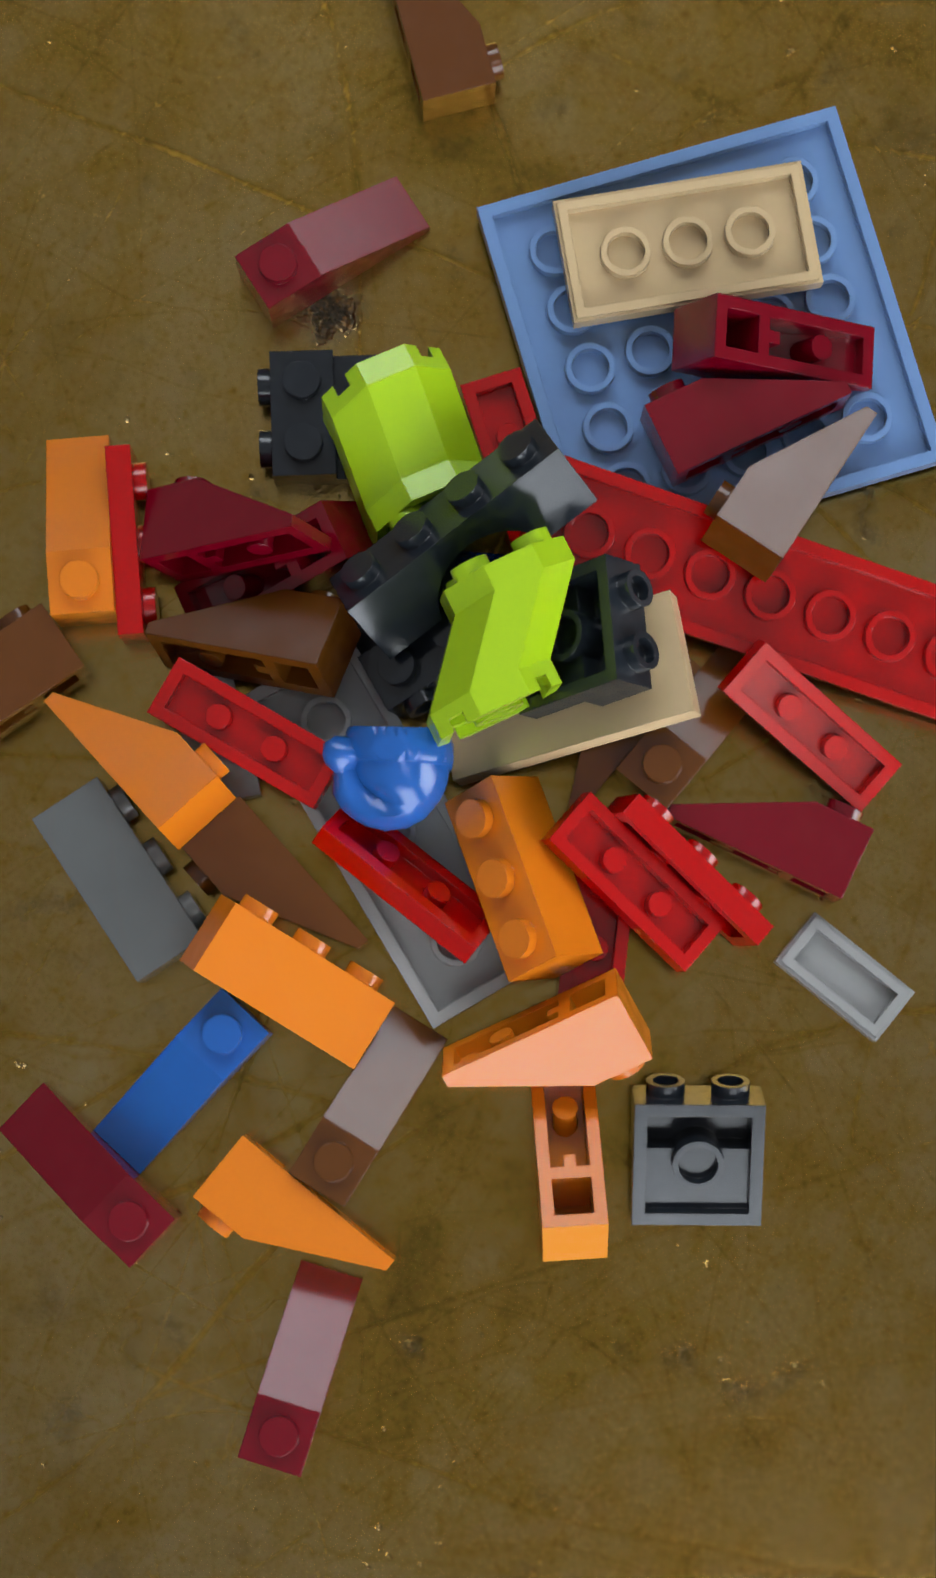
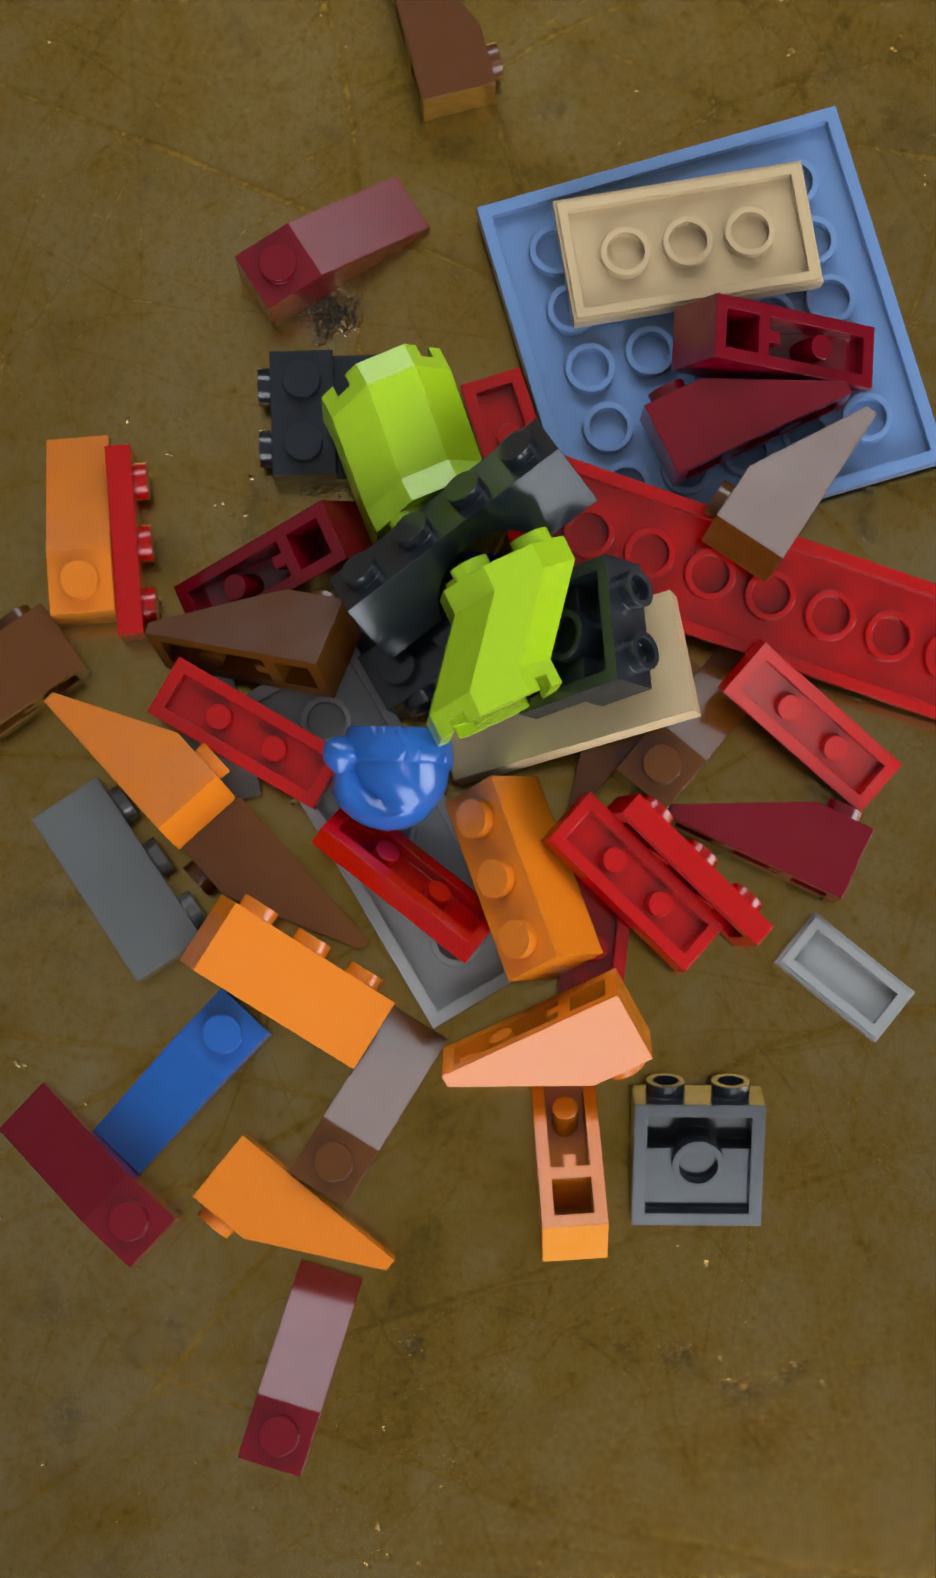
(209, 531): dark red slope -> none

